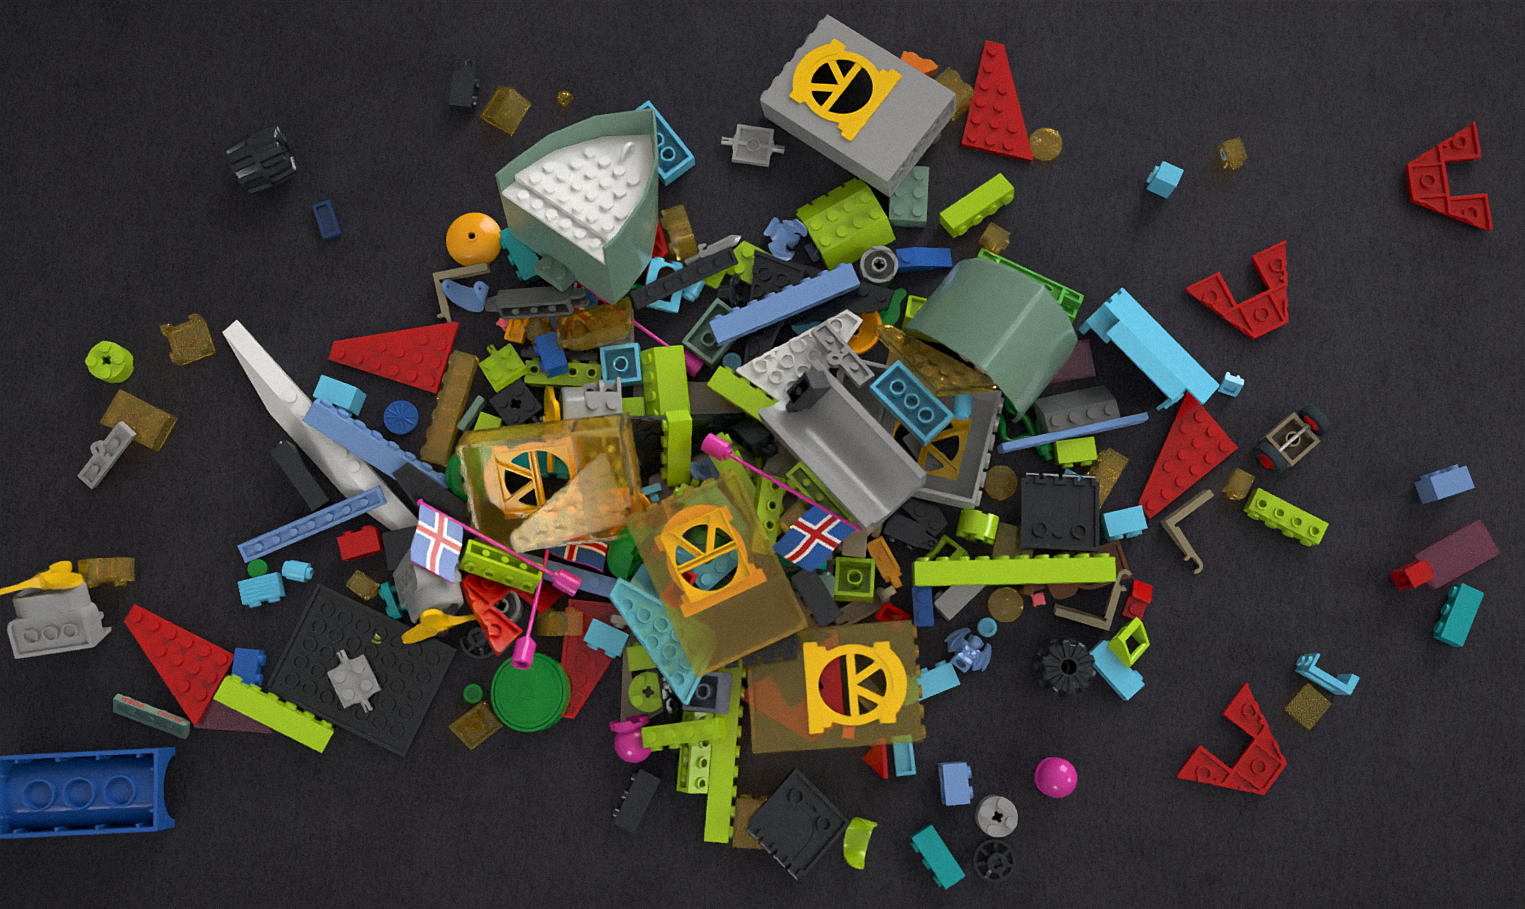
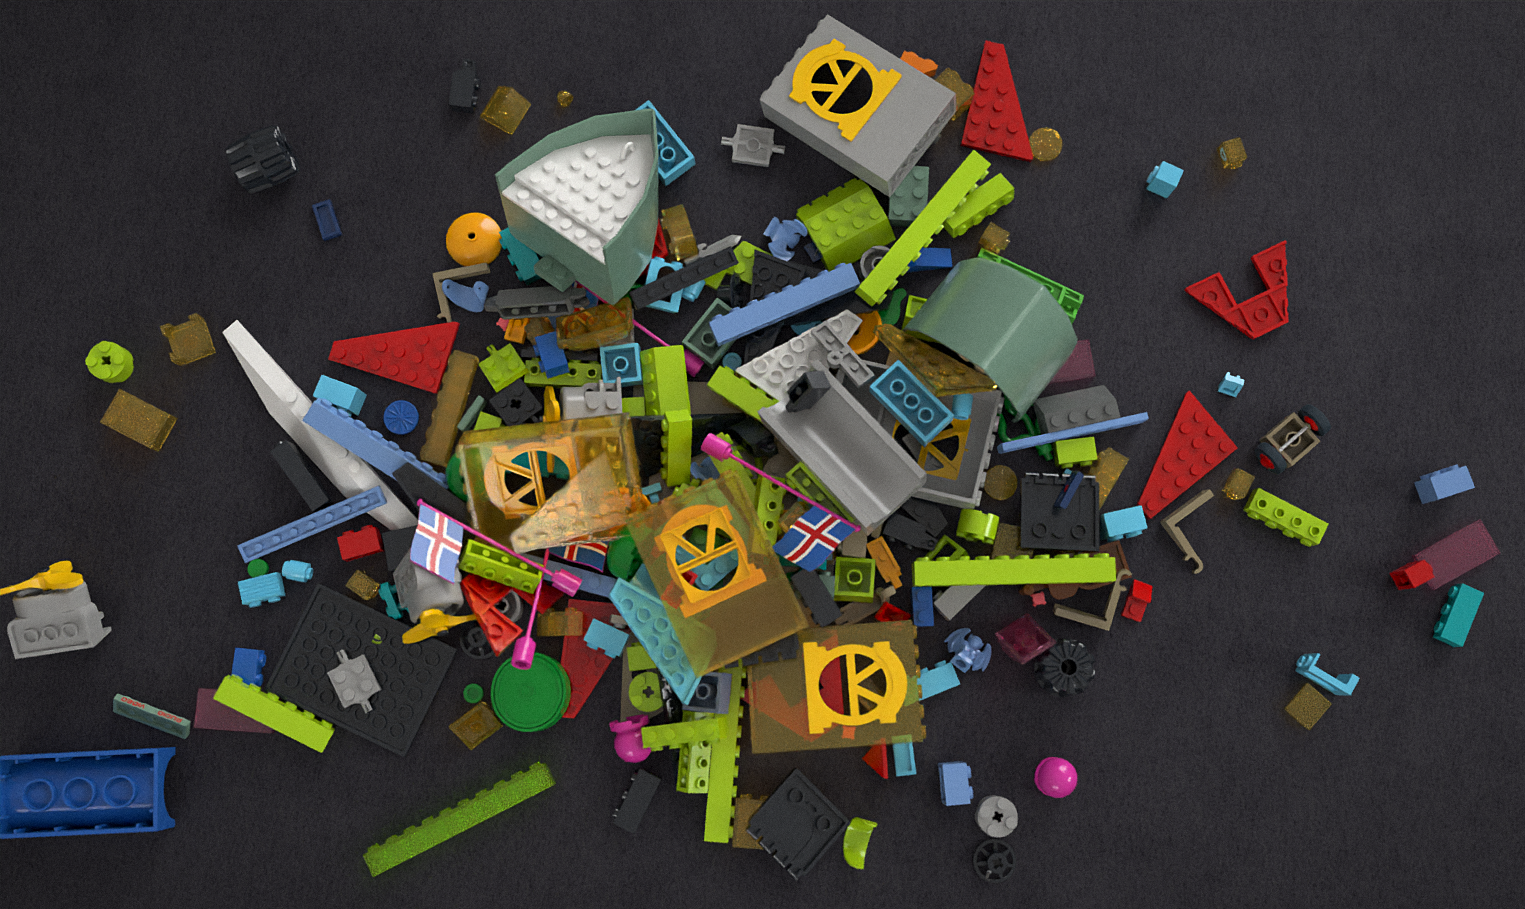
(106, 454): light grey hinge -> none
(107, 570): clear yellow brick -> none
(184, 660): red wing -> none
(459, 819): none -> clear neon green brick
(922, 228): none -> lime brick
(936, 856): teal brick -> none
(986, 627): medium azure tile -> none
(1005, 604): clear yellow wheel -> none
(1024, 639): none -> clear pink slope
(1069, 489): none -> dark blue tile
(1116, 674): medium azure brick -> none
(1118, 644): lime tile -> none
(1150, 349): medium azure panel -> none
(1258, 763): red wing -> none
(1429, 181): red wing -> none

